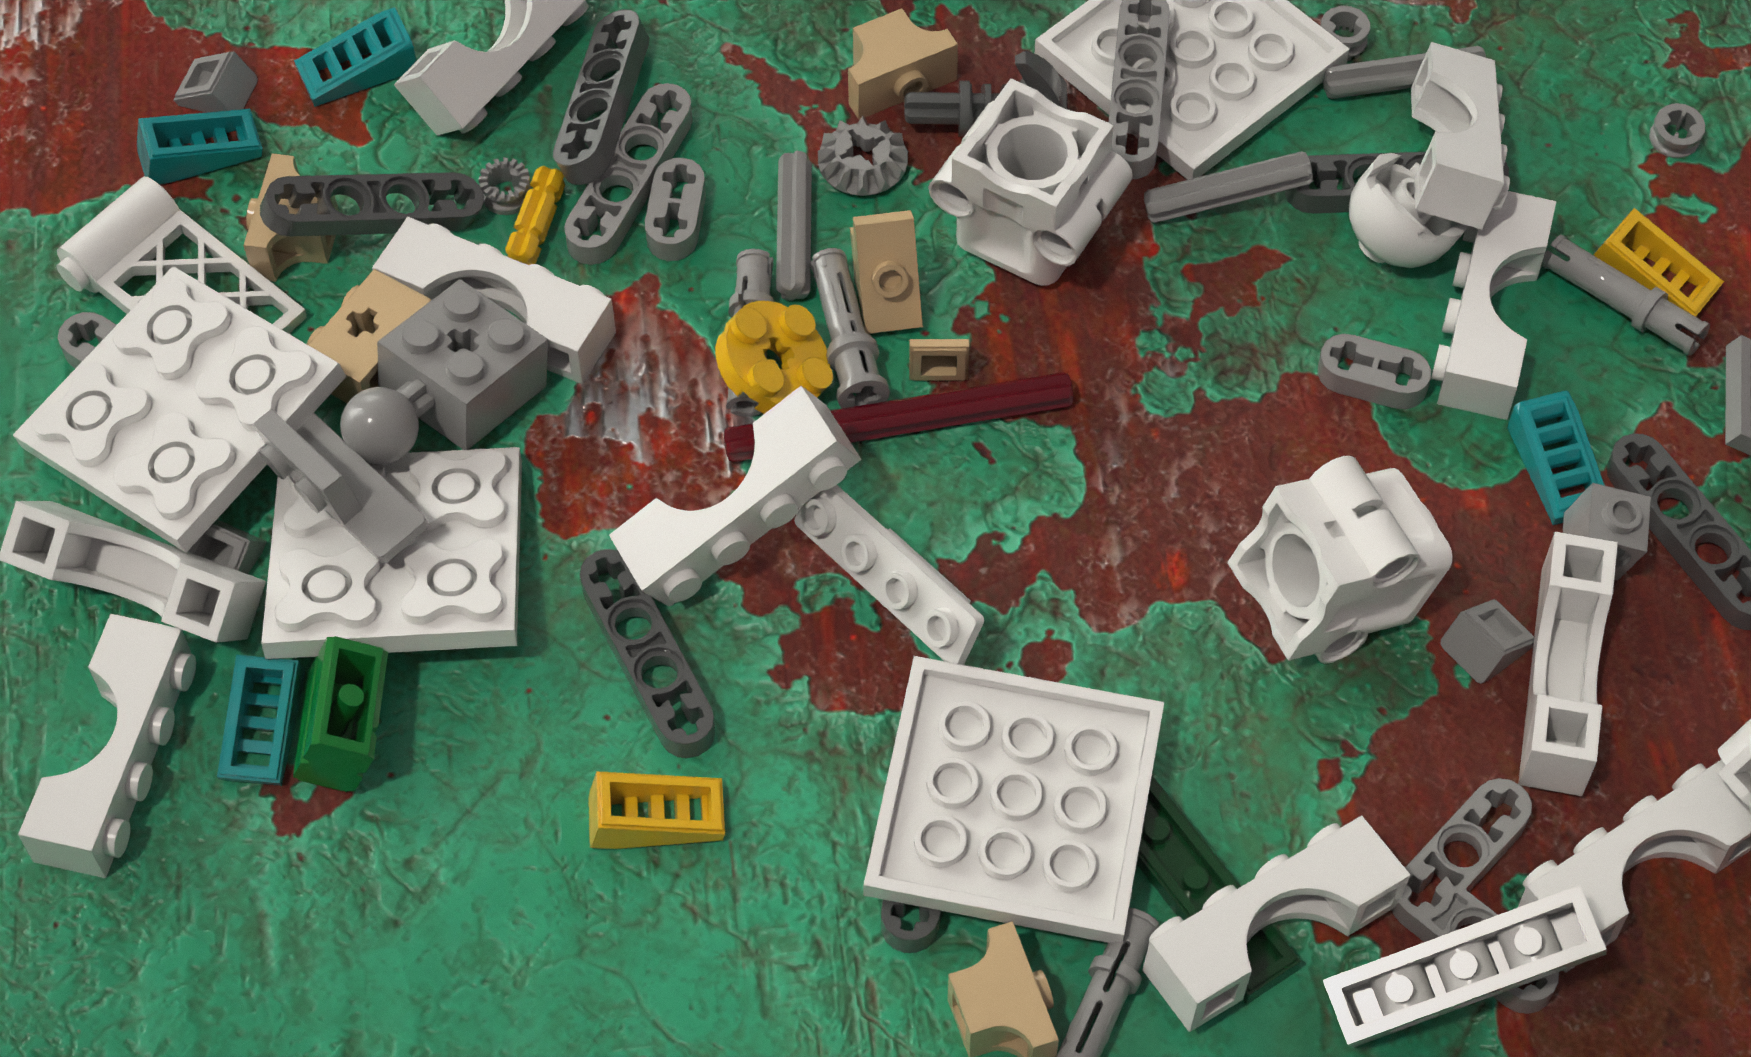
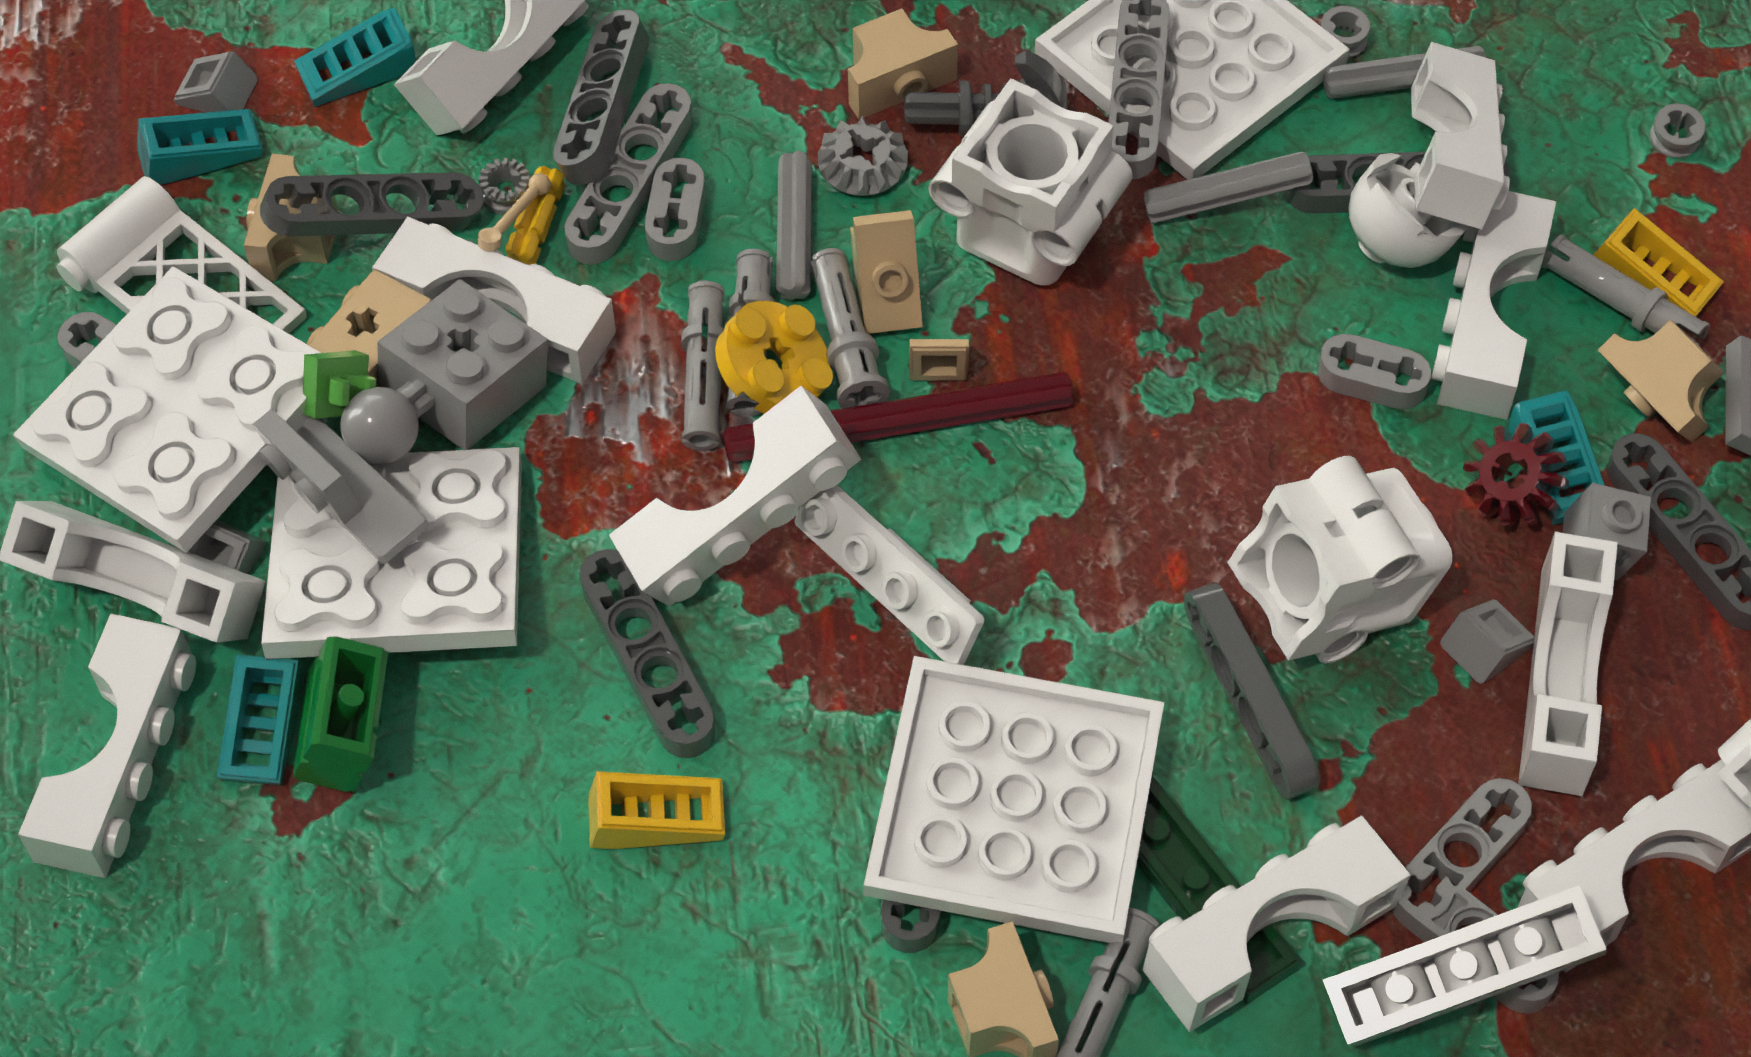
(333, 380): none -> bright green tile
(490, 238): none -> tan hinge
(702, 421): none -> light grey pin
(1251, 691): none -> dark grey beam
(1496, 460): none -> dark red gear
(1666, 376): none -> tan brick

